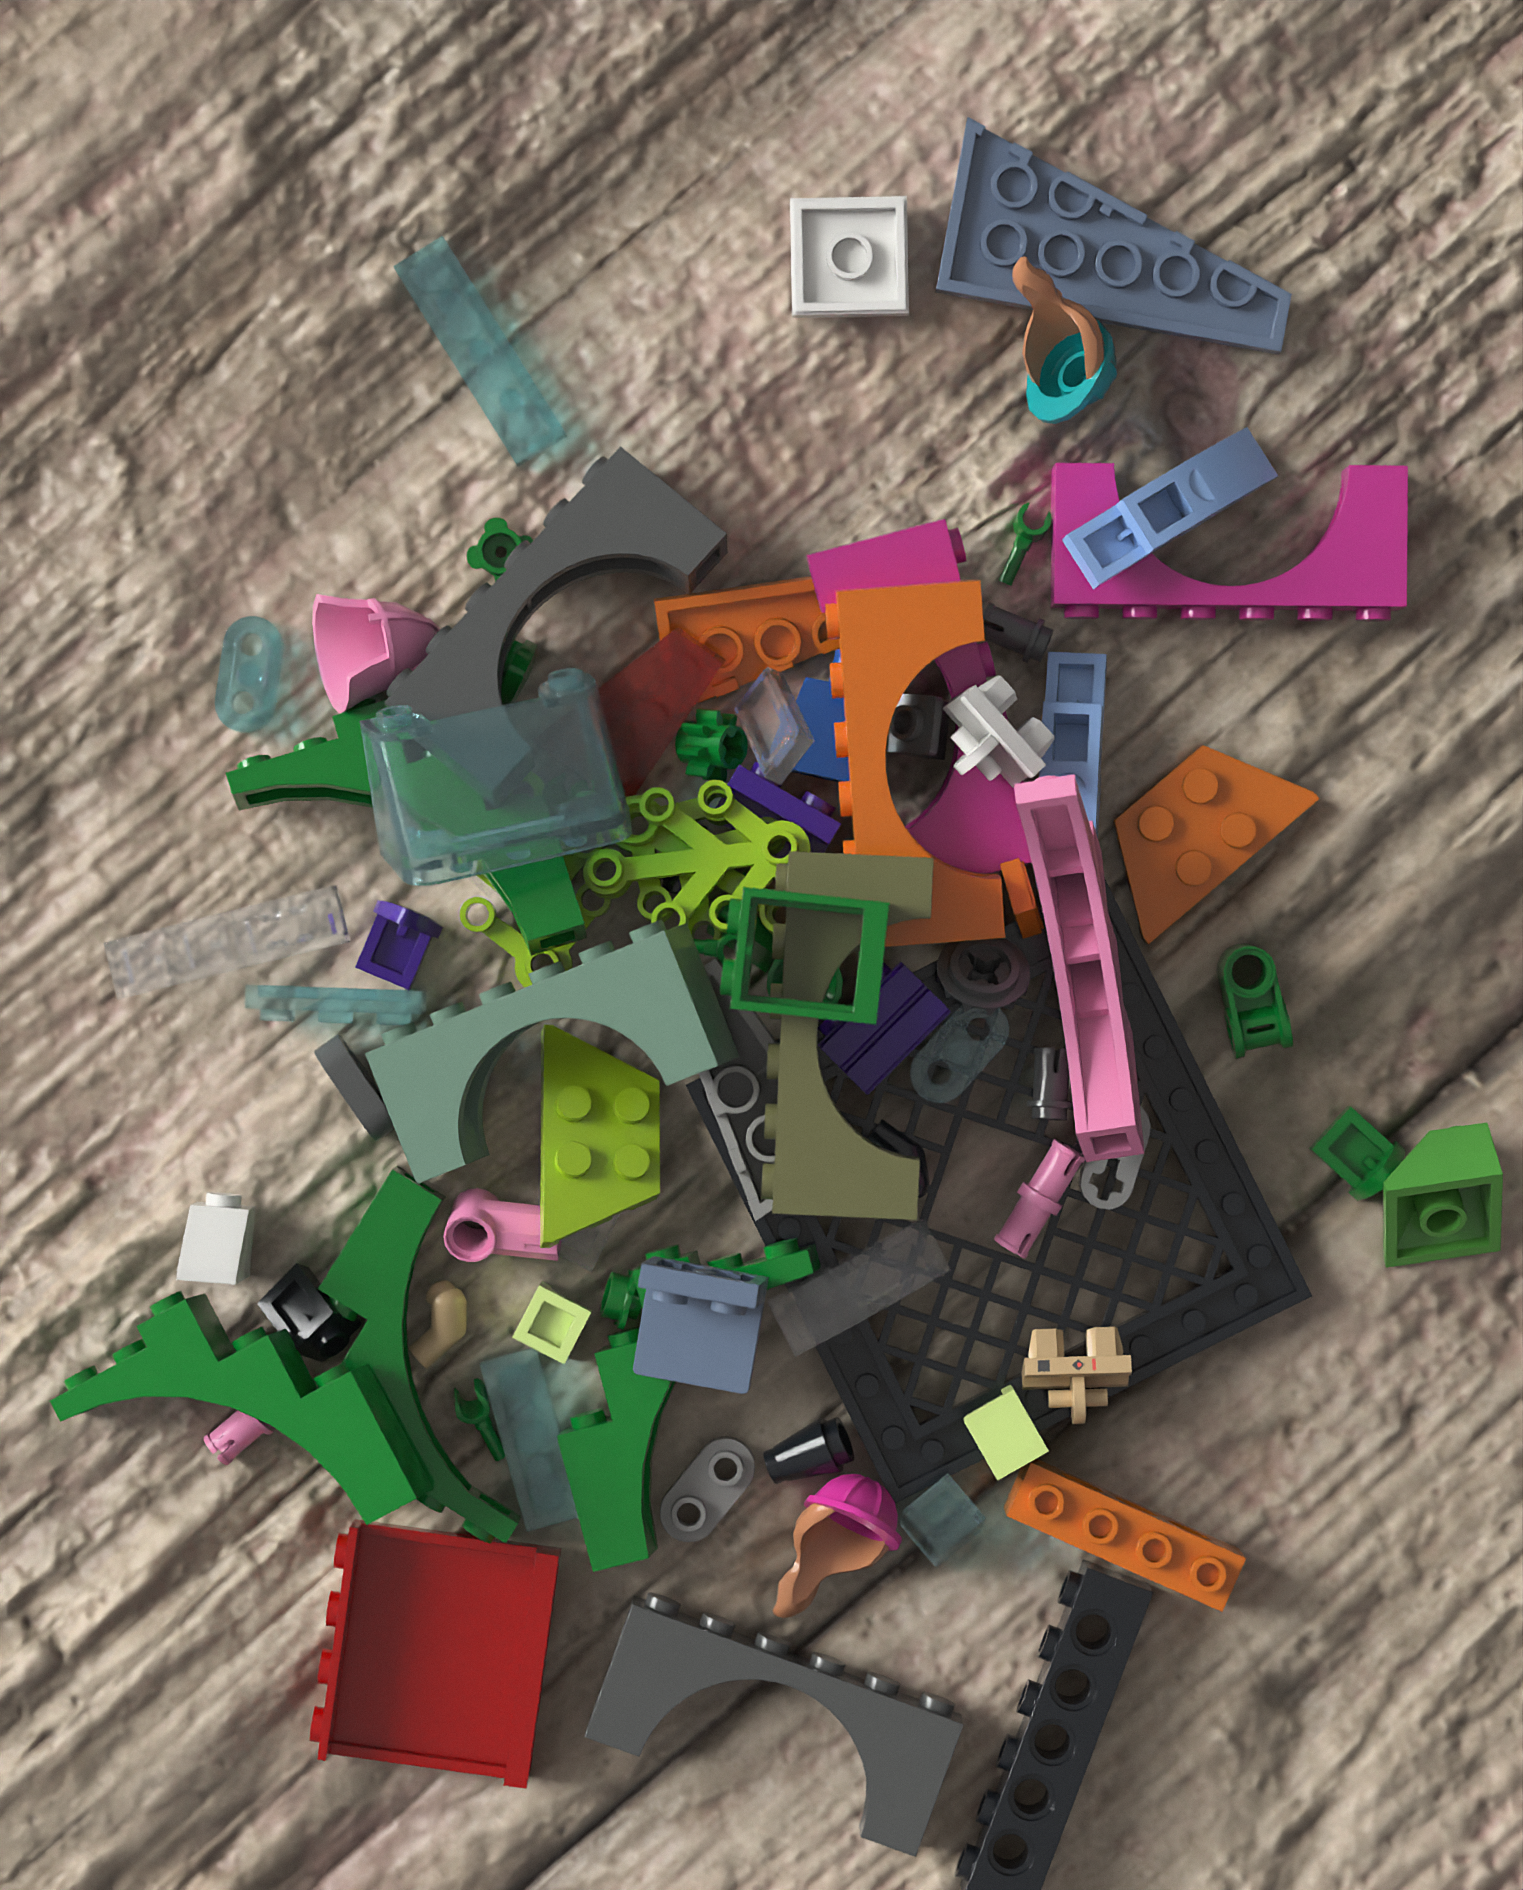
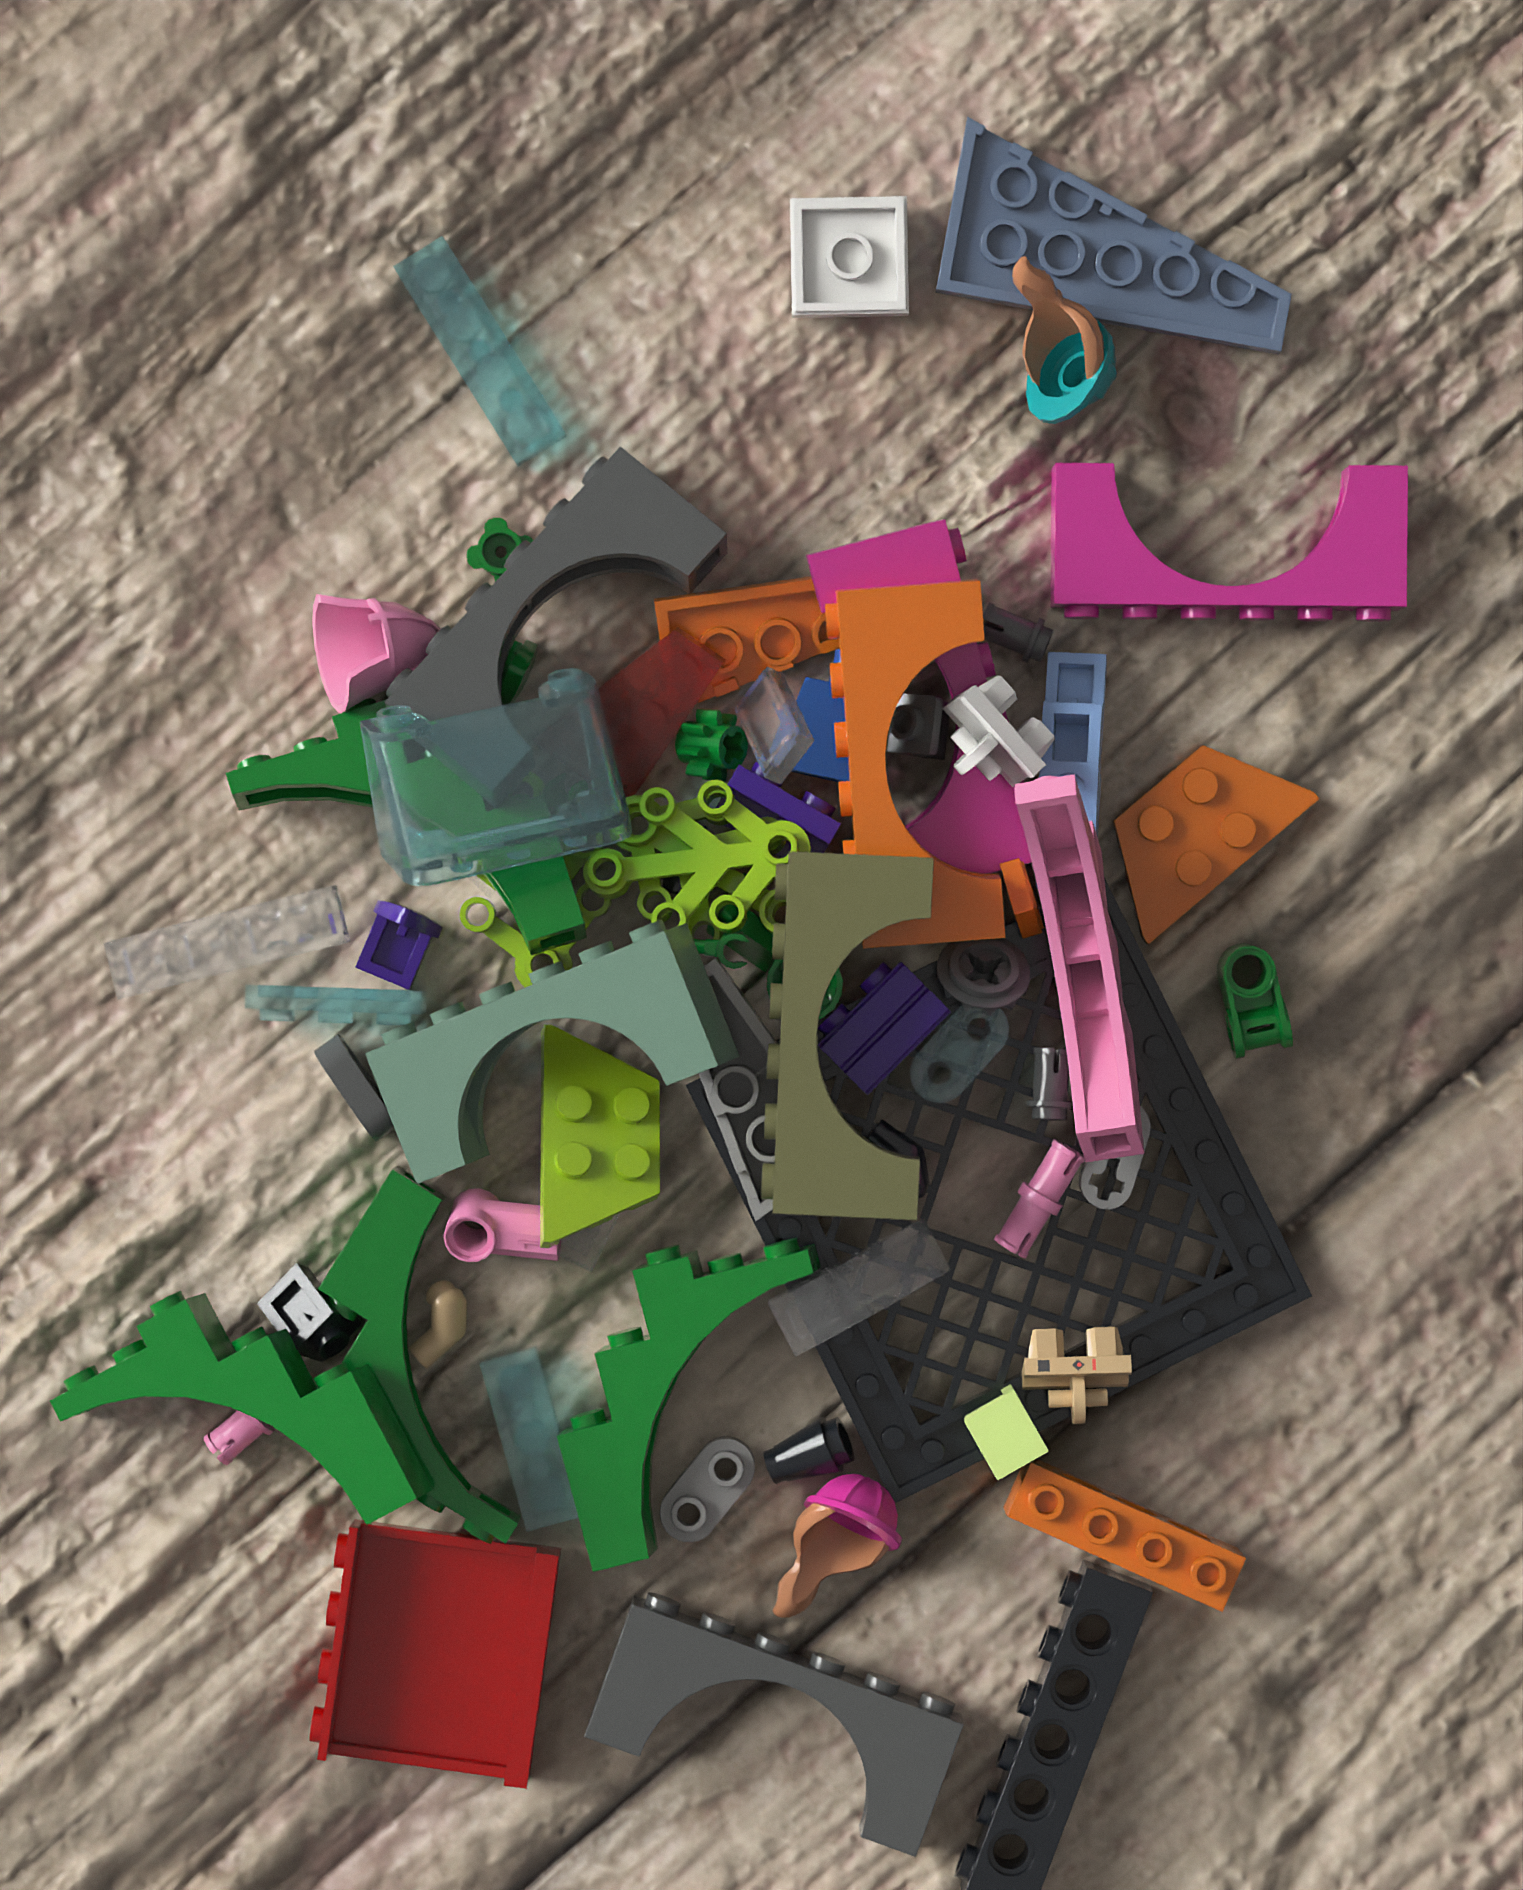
(217, 1240): white slope -> none
(249, 674): clear light blue plate -> none
(477, 1413): green hand -> none
(552, 1323): yellowish green panel -> none
(620, 1299): green plate -> none
(699, 1324): sand blue bracket -> none
(737, 972): green window -> none
(942, 1520): clear light blue panel -> none
(1022, 544): green hand -> none
(1169, 507): light blue slope -> none
(1358, 1153): green tile -> none
(1444, 1198): bright green slope -> none

